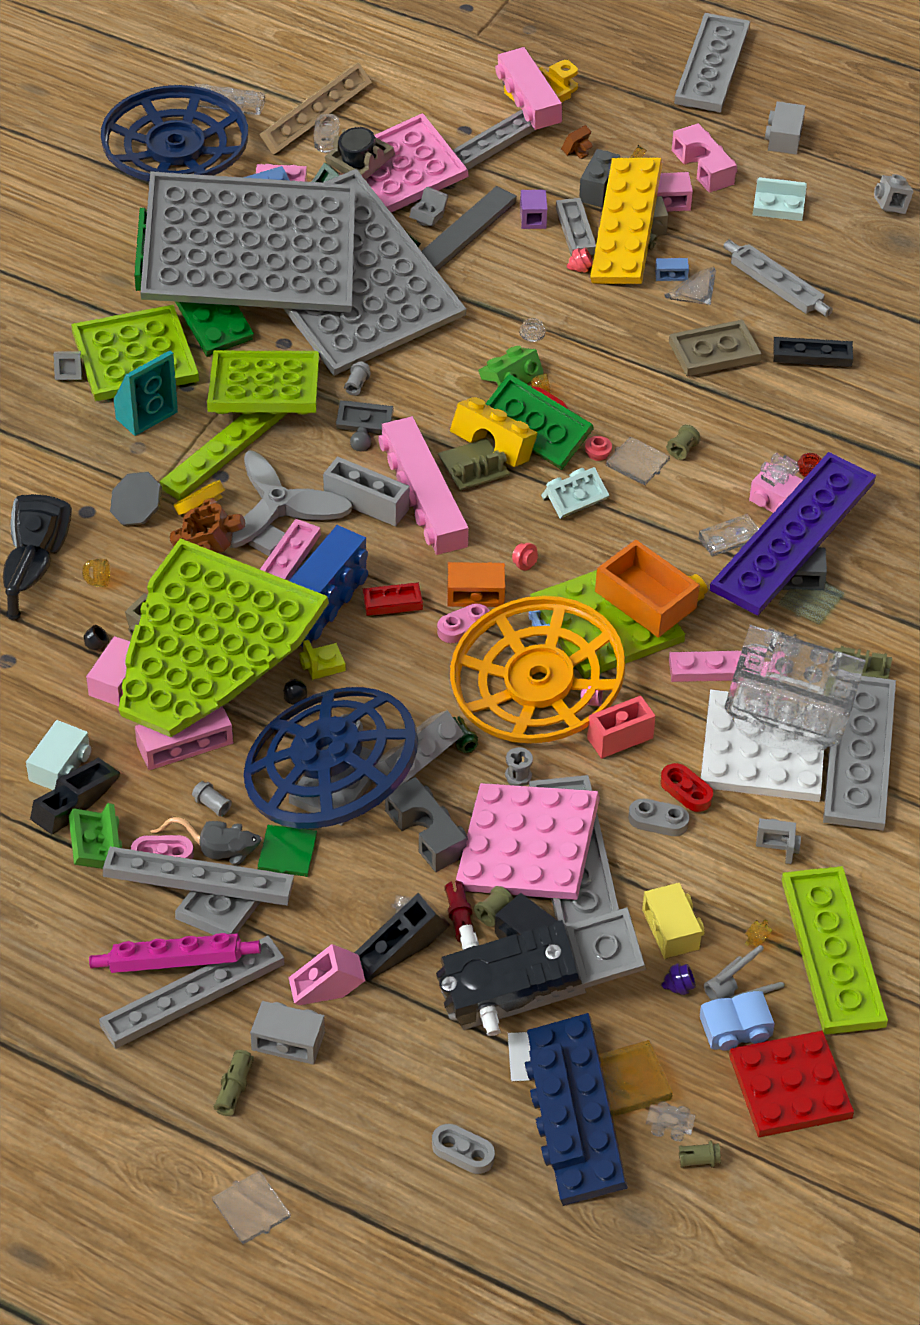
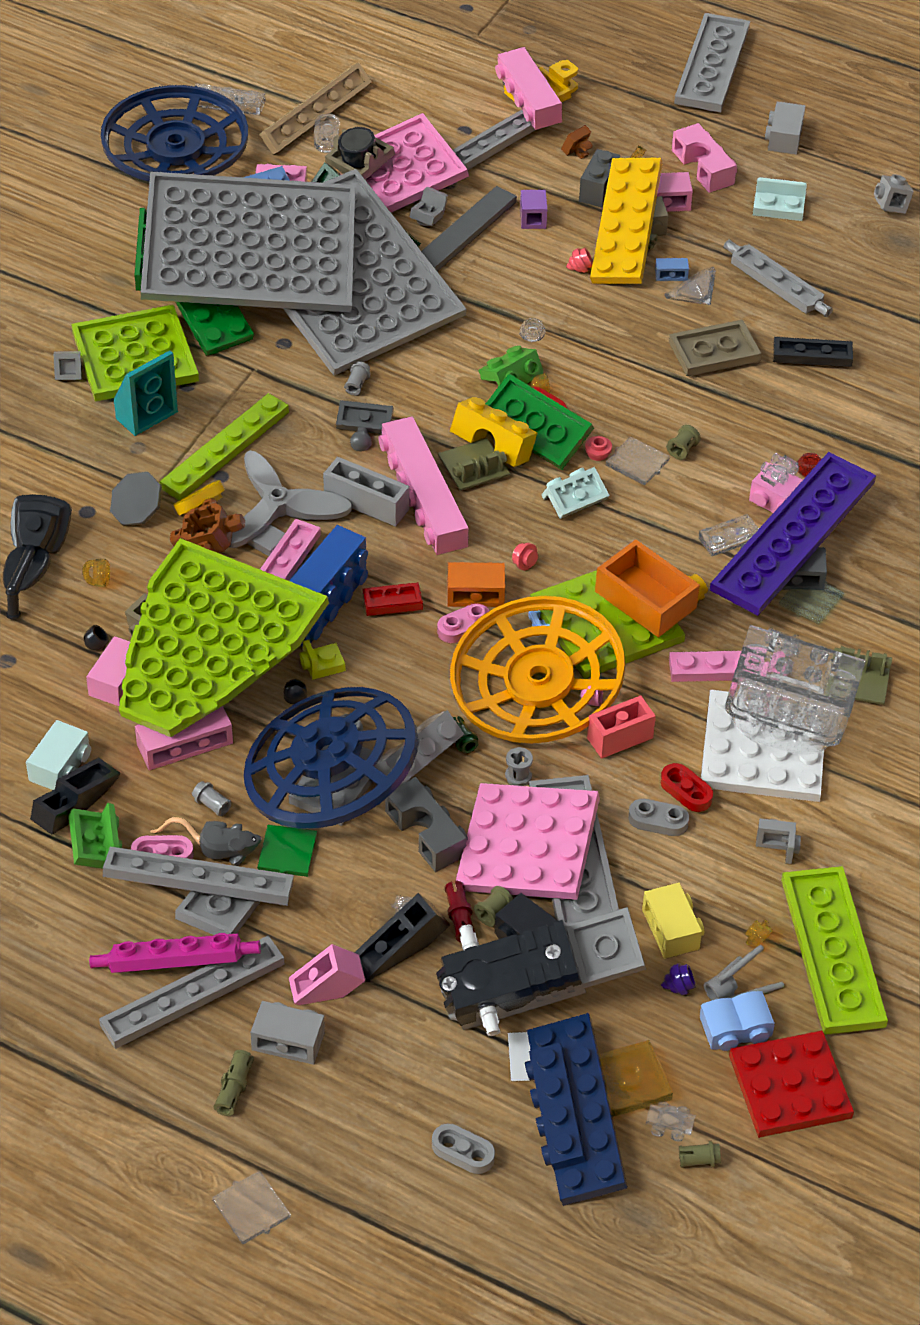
(263, 382): lime plate -> none
(575, 225): light grey plate -> none
(862, 759): light grey plate -> none

